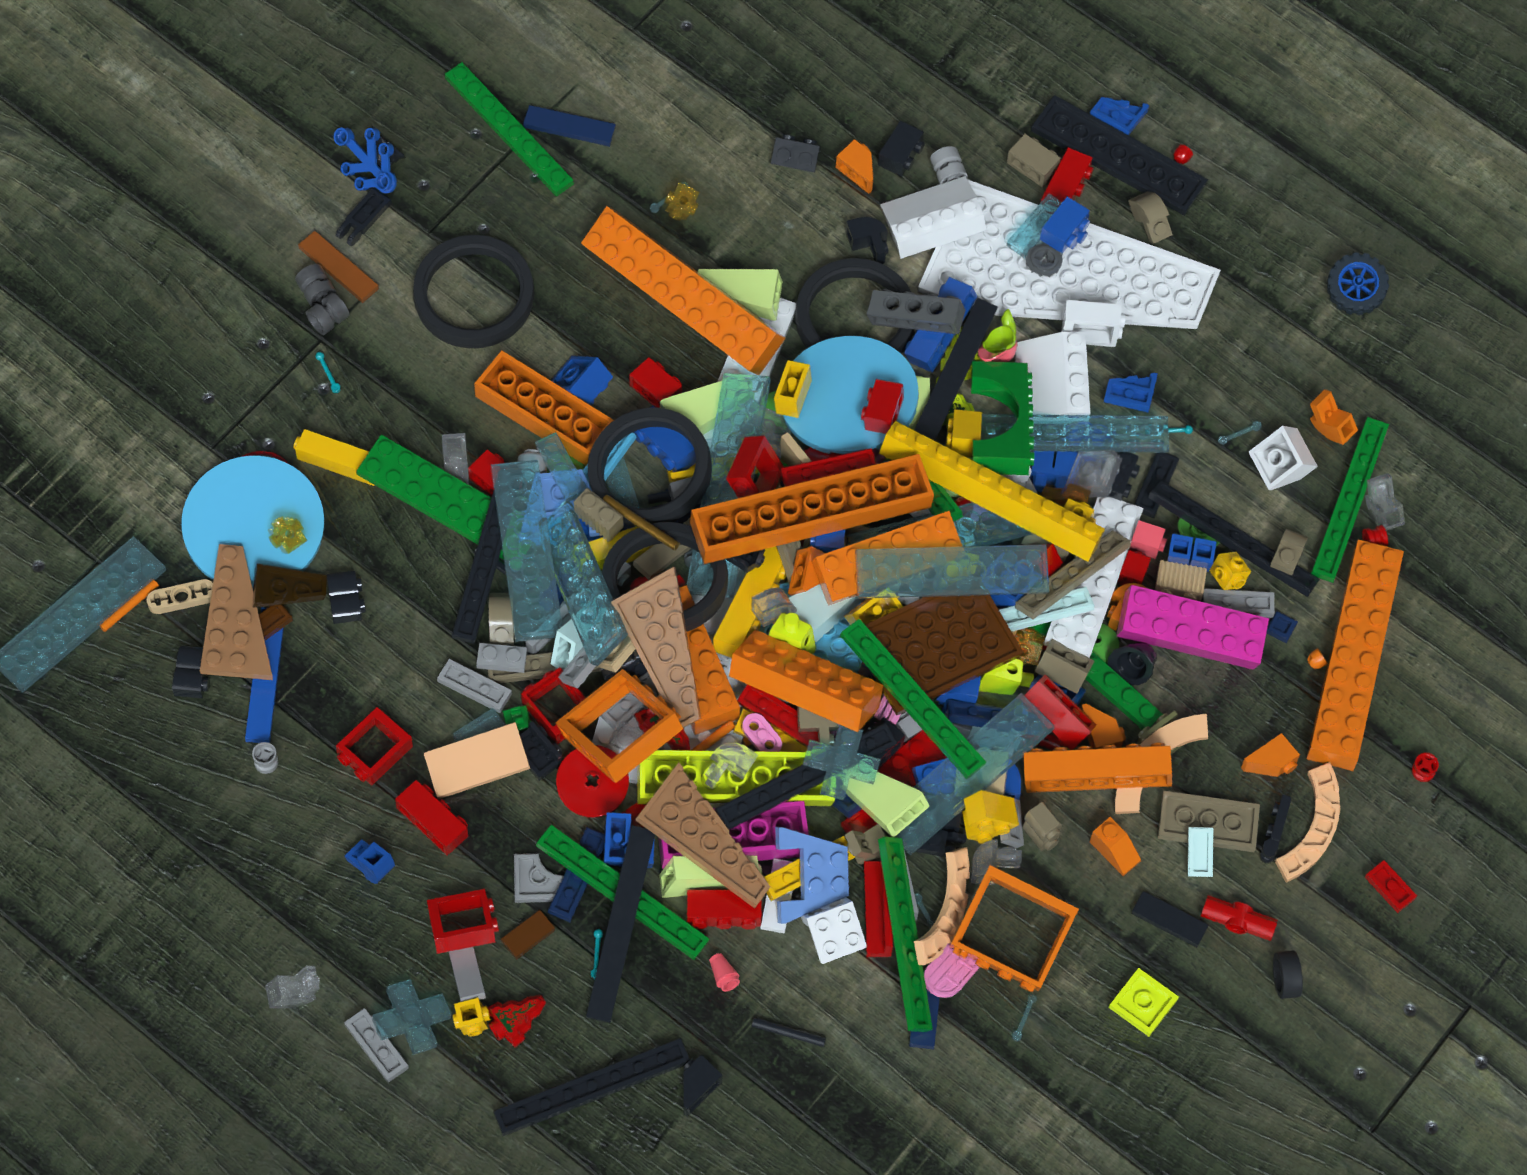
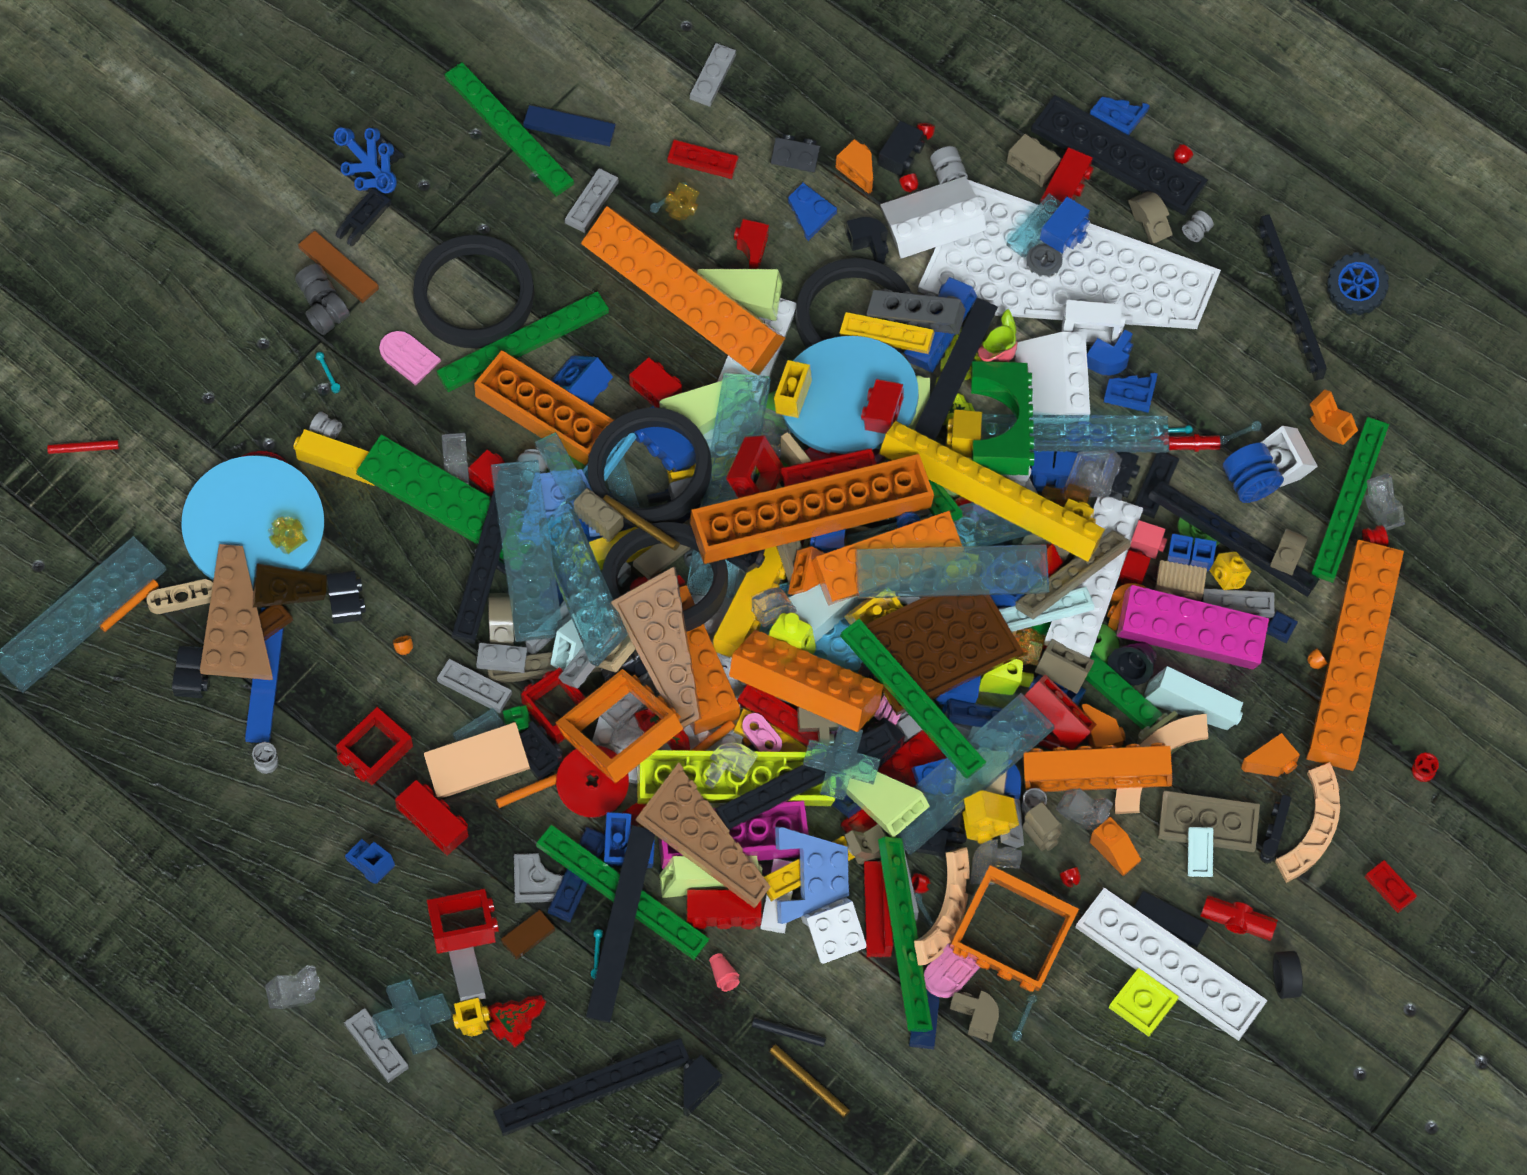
(83, 446): none -> red bar
(325, 426): none -> light grey wheel
(403, 644): none -> orange hinge
(407, 356): none -> bright pink window
(524, 340): none -> green plate
(526, 791): none -> orange bar
(591, 200): none -> light grey plate
(703, 159): none -> red plate
(712, 74): none -> light grey plate
(752, 241): none -> red arch
(809, 1081): none -> pearl gold bar
(810, 210): none -> blue wing
(888, 332): none -> yellow plate
(906, 519): none -> blue plate
(909, 182): none -> red hinge
(920, 883): none -> red hinge
(927, 128): none -> red hinge
(983, 1010): none -> dark tan brick
(1032, 798): none -> light grey wheel
(1070, 876): none -> red hinge
(1083, 810): none -> clear brick
(1110, 359): none -> blue brick
(1171, 963): none -> white plate
(1189, 697): none -> light aqua slope
(1194, 442): none -> red pin
(1197, 226): none -> light grey wheel
(1253, 472): none -> blue wheel
(1293, 302): none -> black plate

